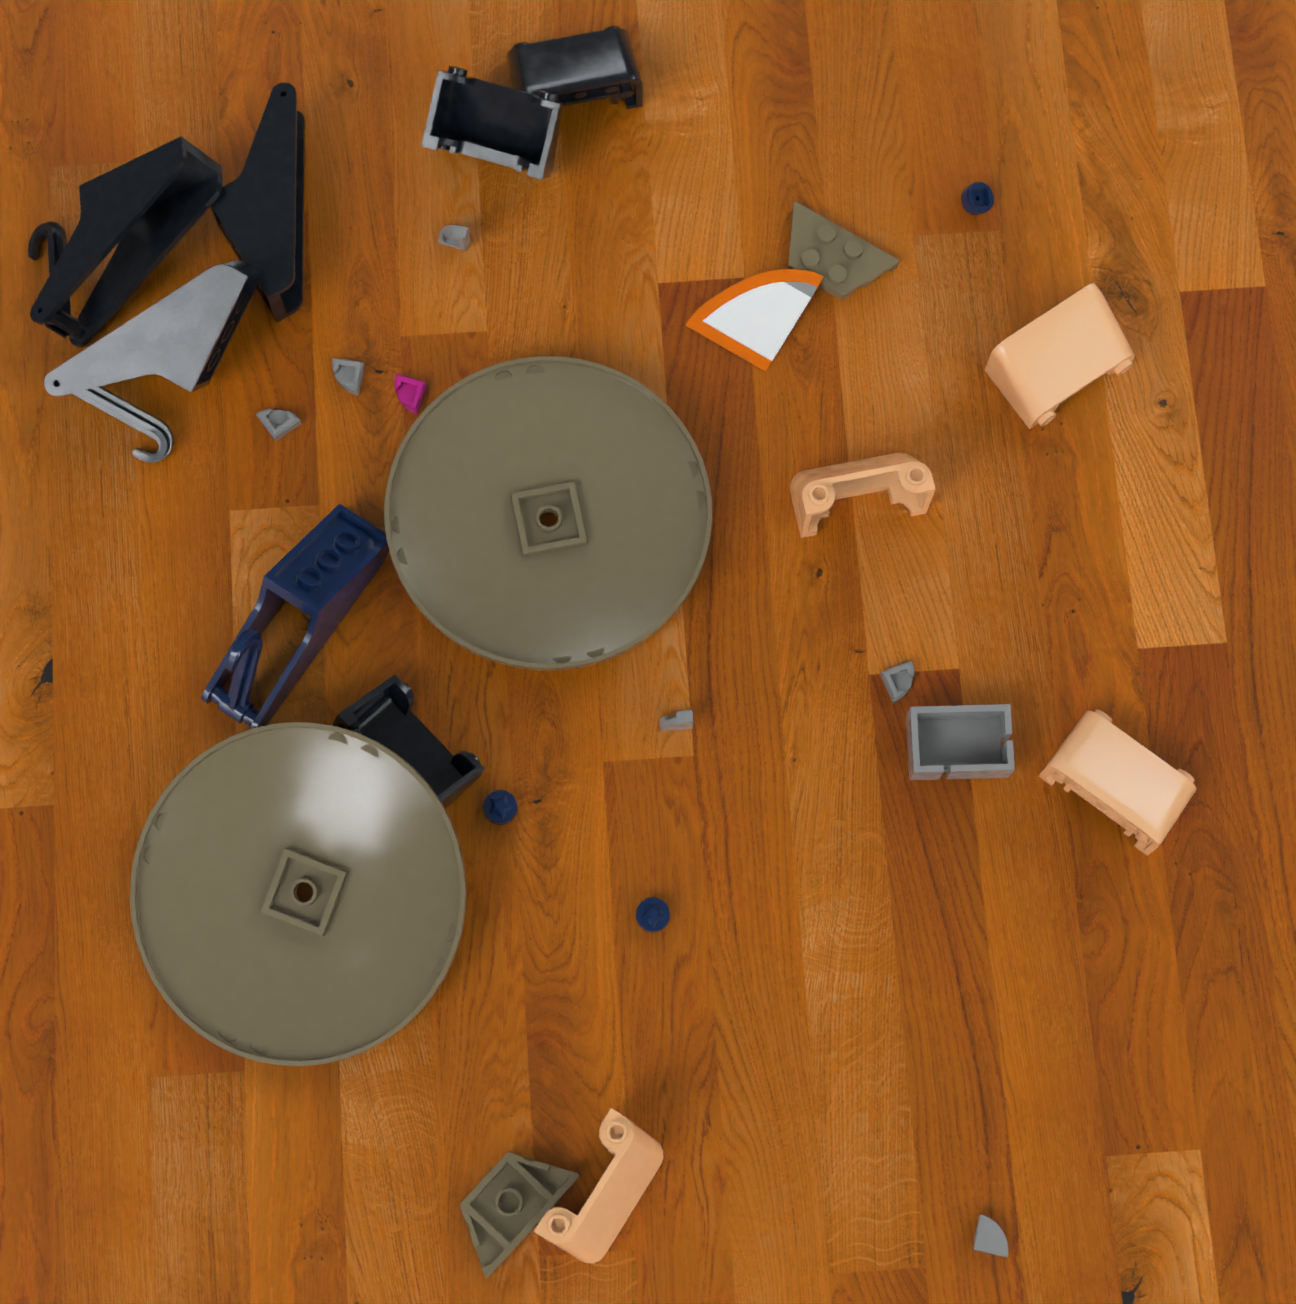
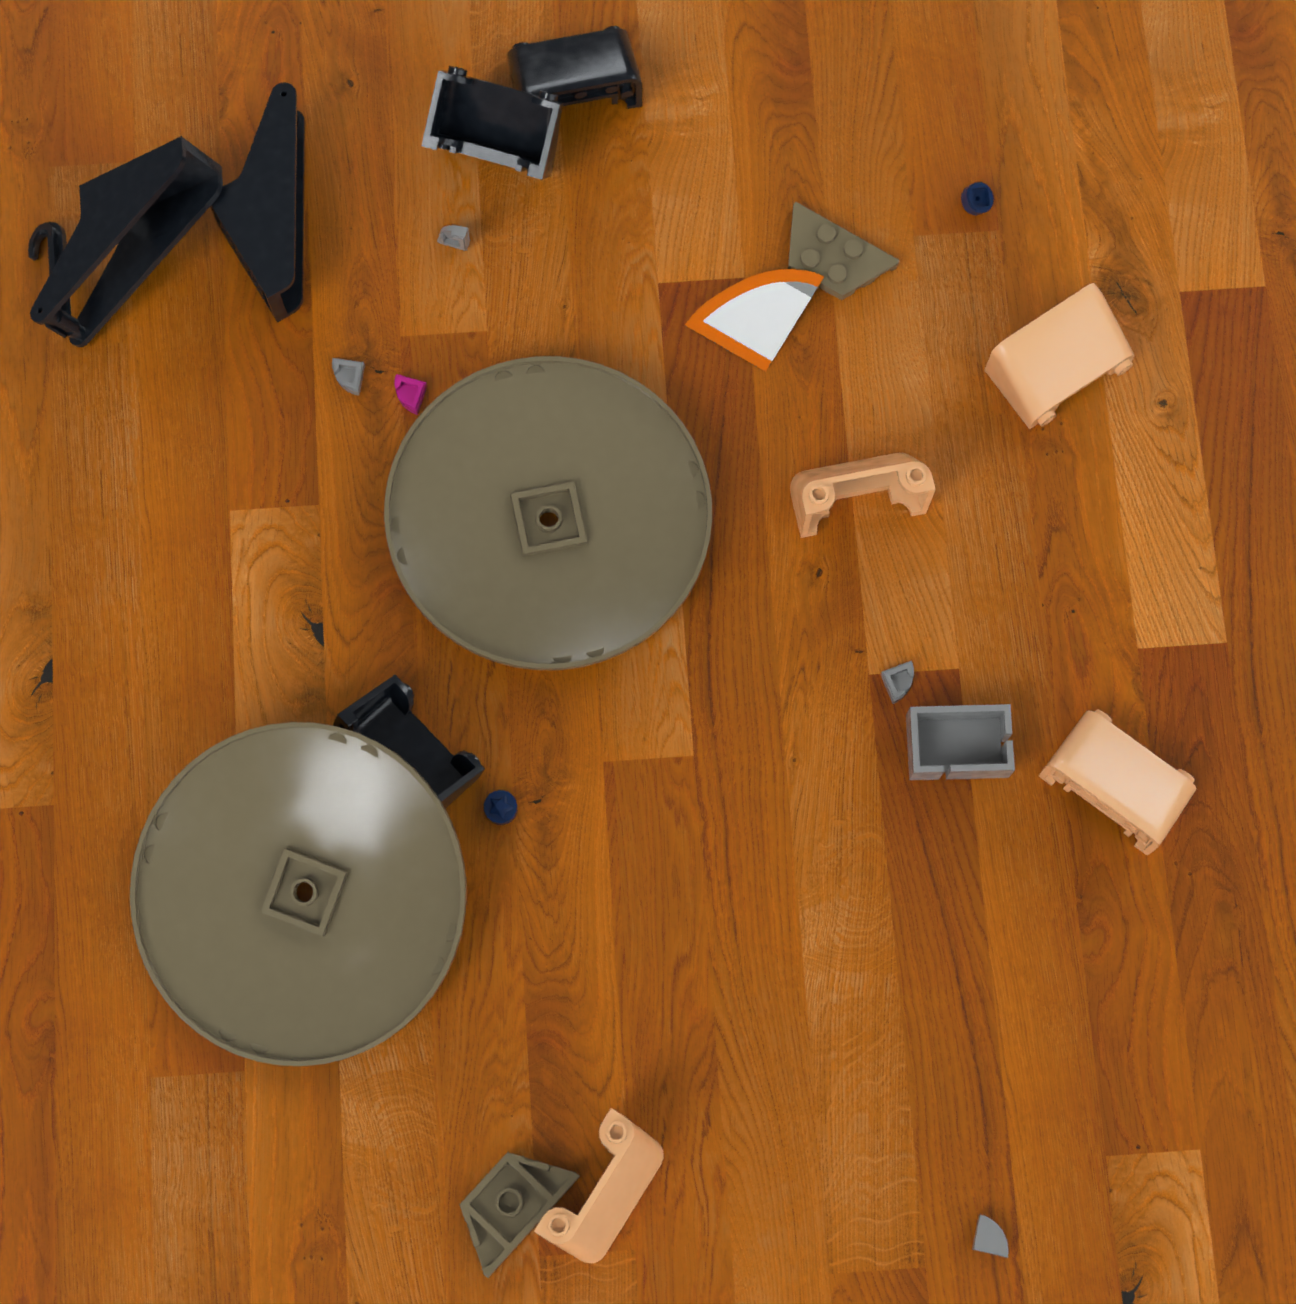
(173, 338): piece -> none
(278, 422): light grey tile -> none
(319, 578): dark blue piece -> none
(652, 915): dark blue tile -> none
(682, 721): light grey tile -> none

